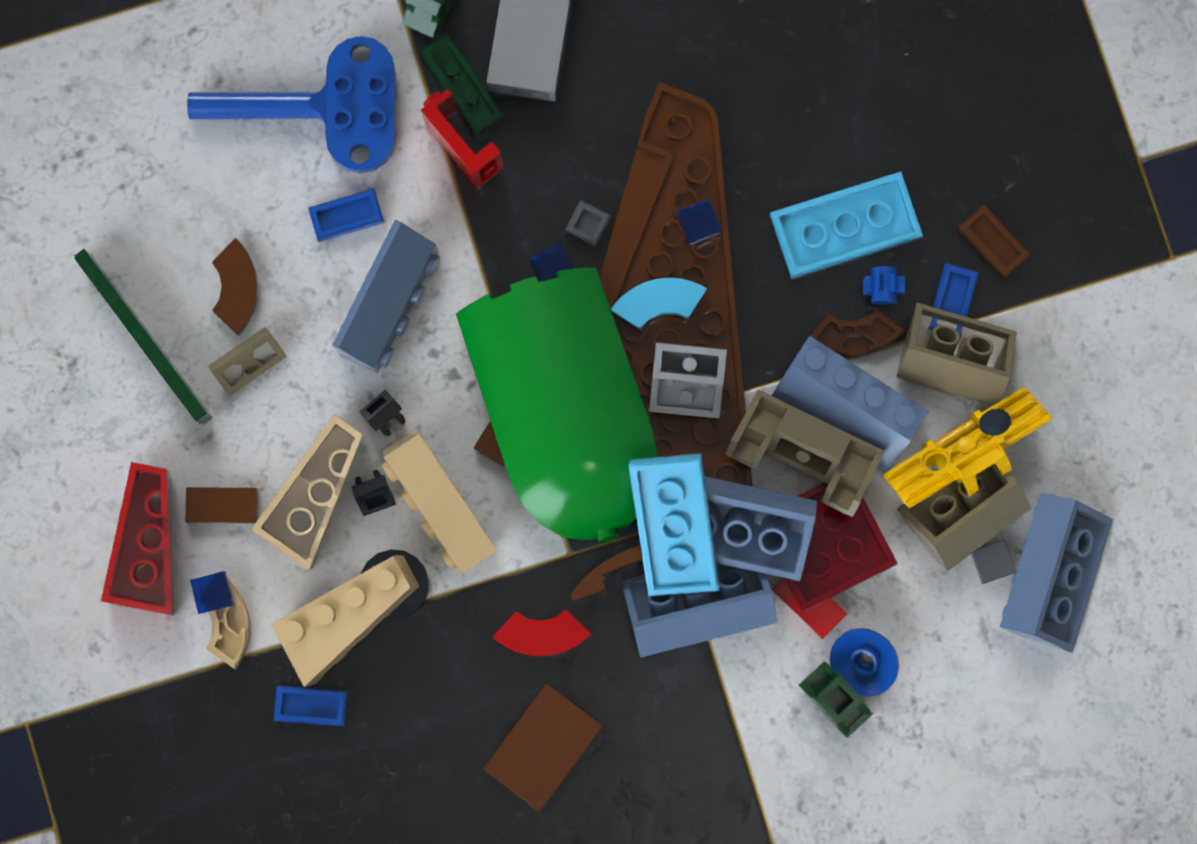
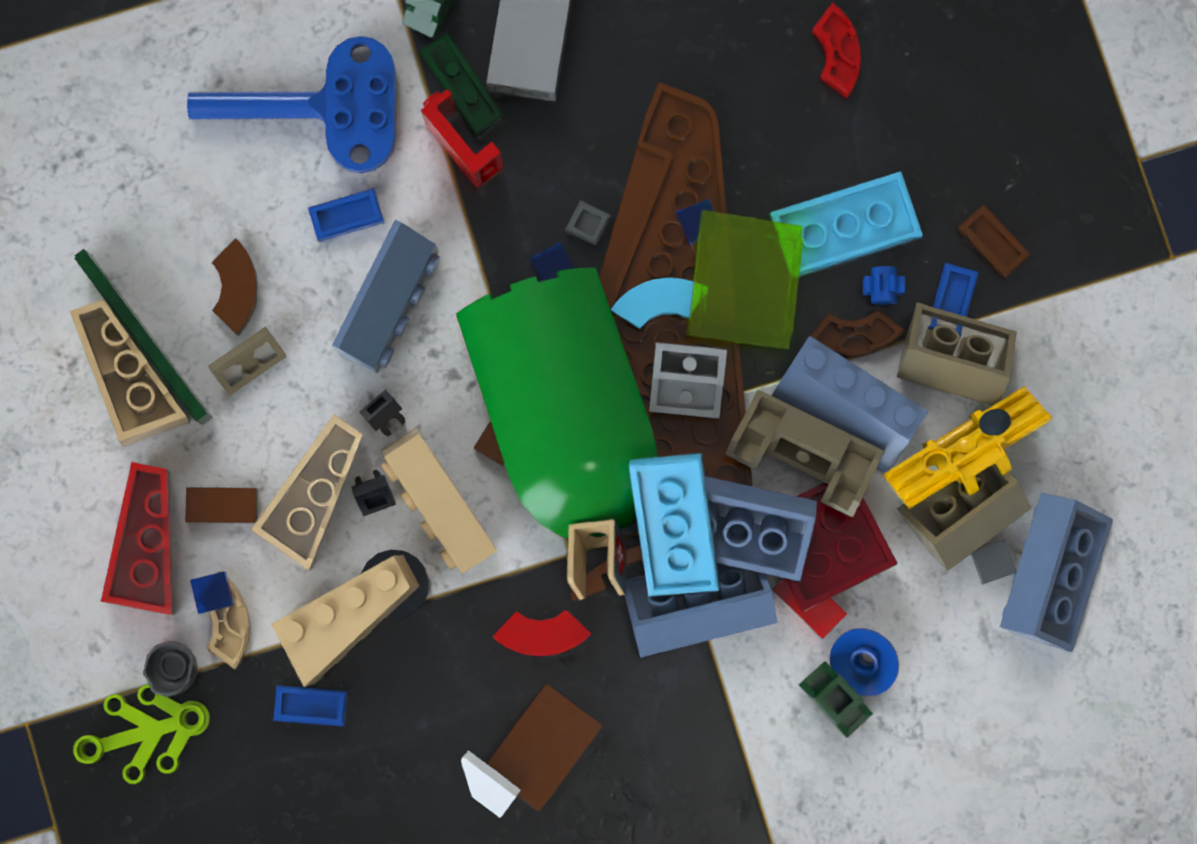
(129, 386): none -> tan wedge
(149, 731): none -> lime plant
(170, 668): none -> dark grey hair
(488, 785): none -> white tile
(578, 544): none -> tan piece
(745, 280): none -> clear neon green piece
(840, 49): none -> red tile

